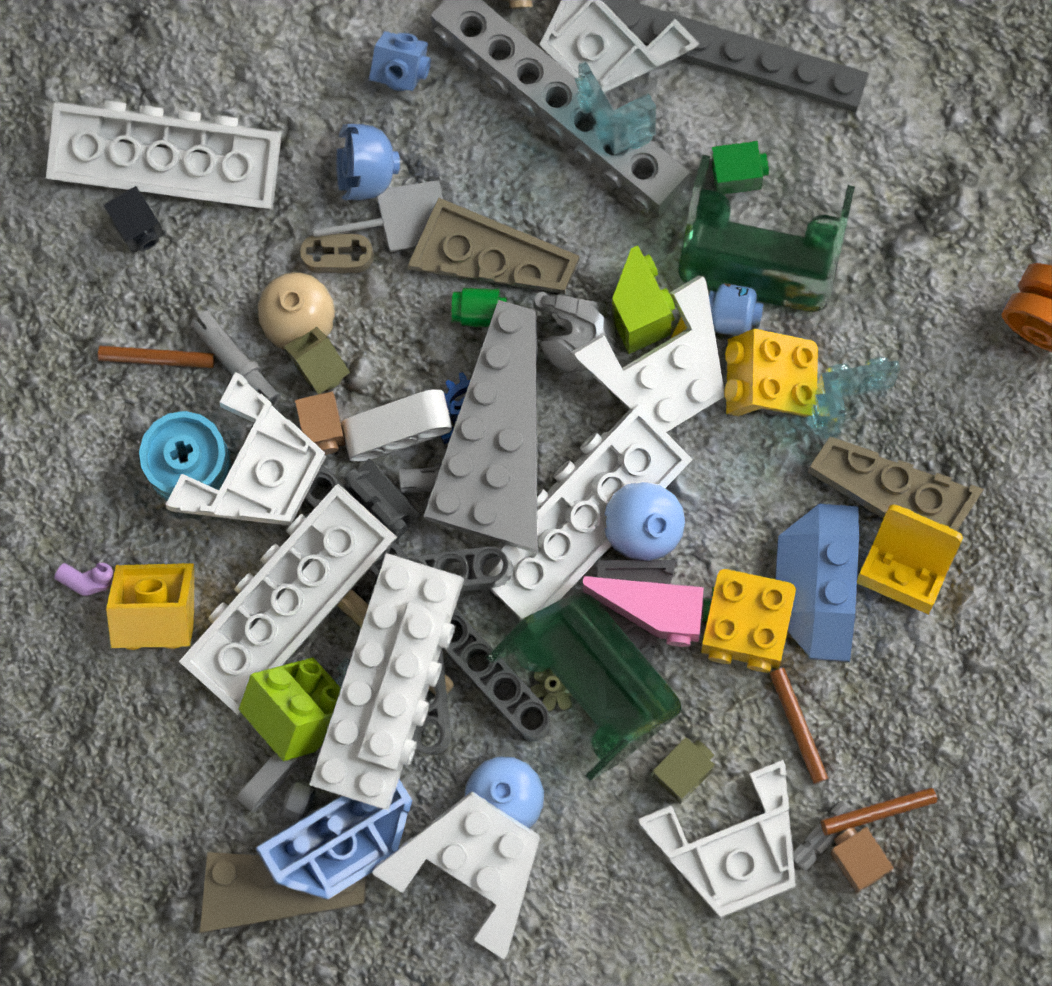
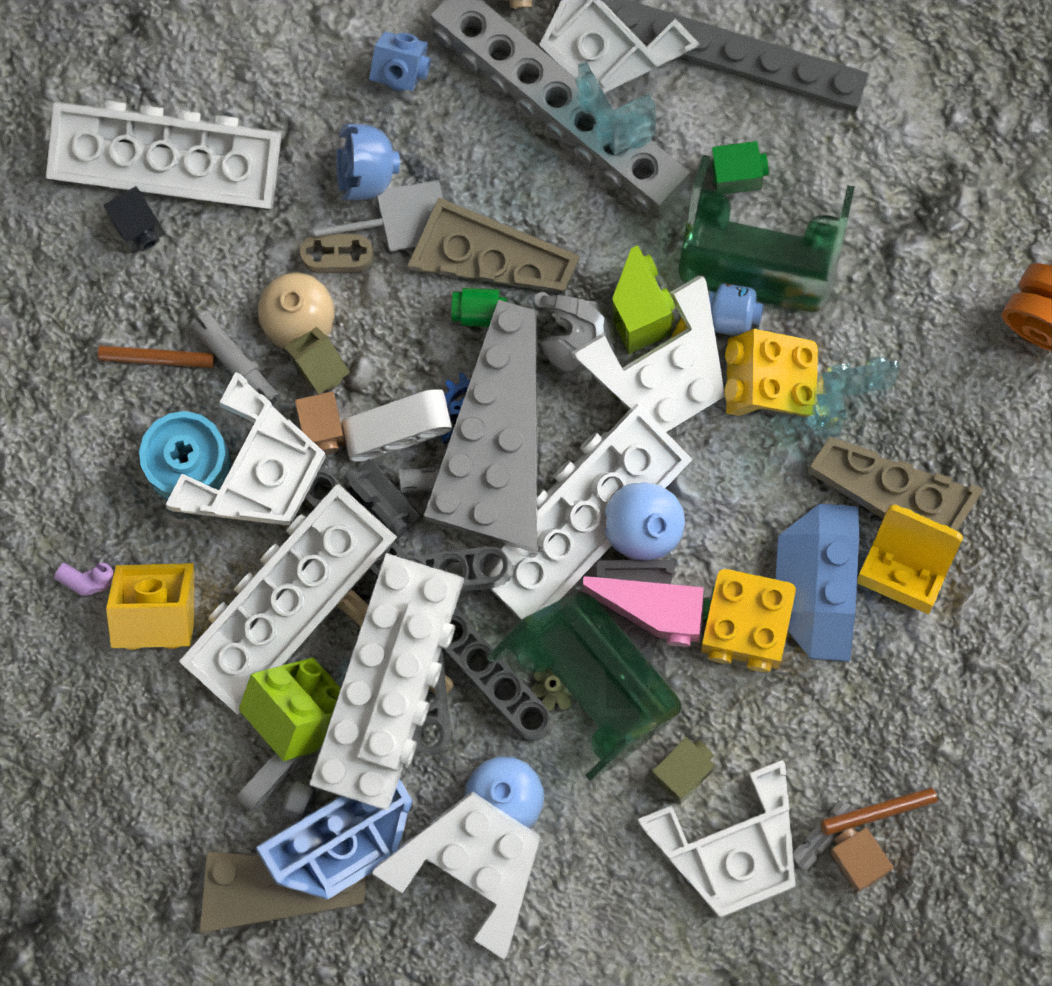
(799, 726): dark orange bar -> none

